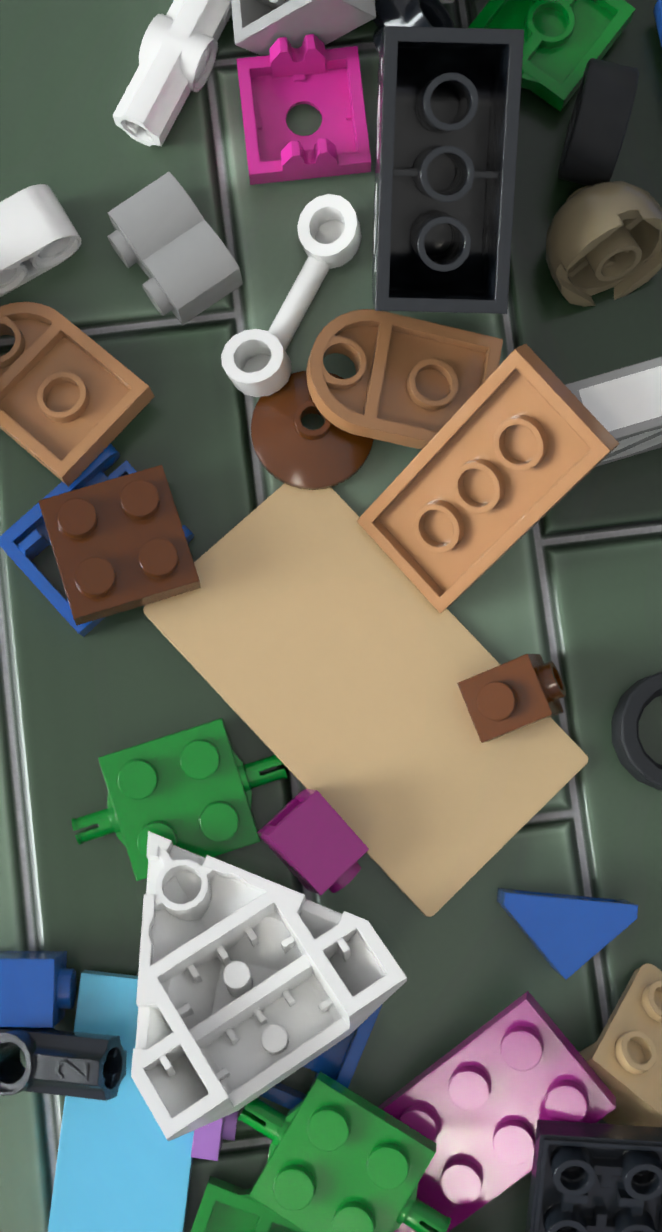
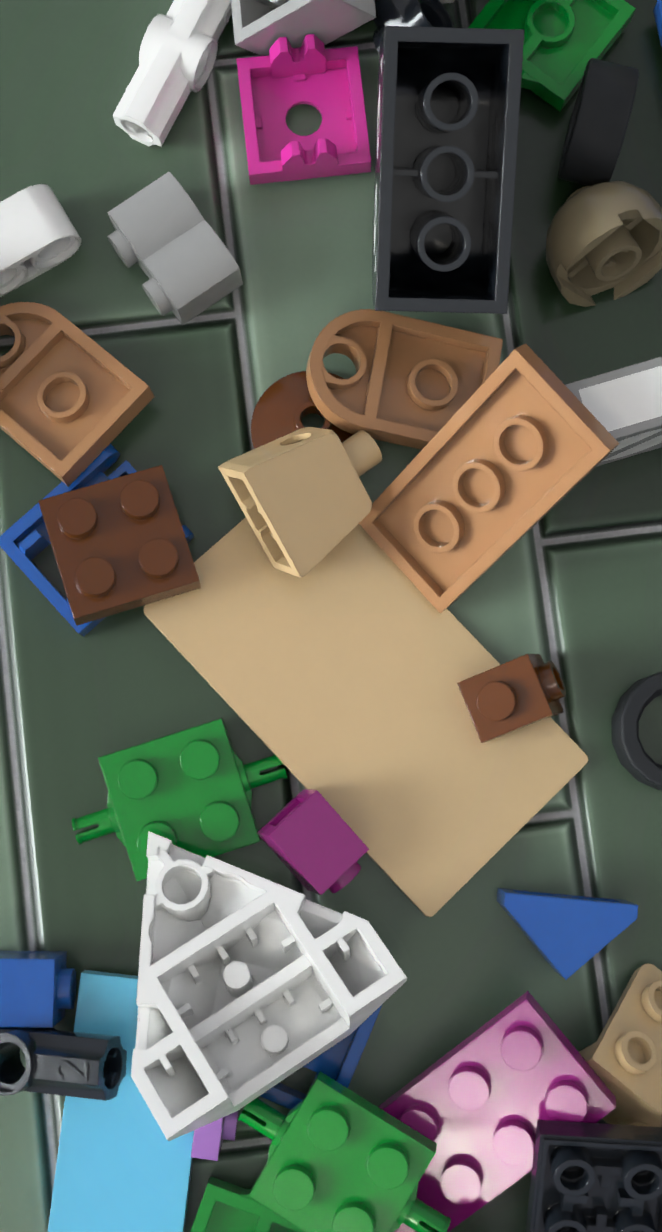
(303, 493): none -> tan torso
(330, 237): white piece -> none

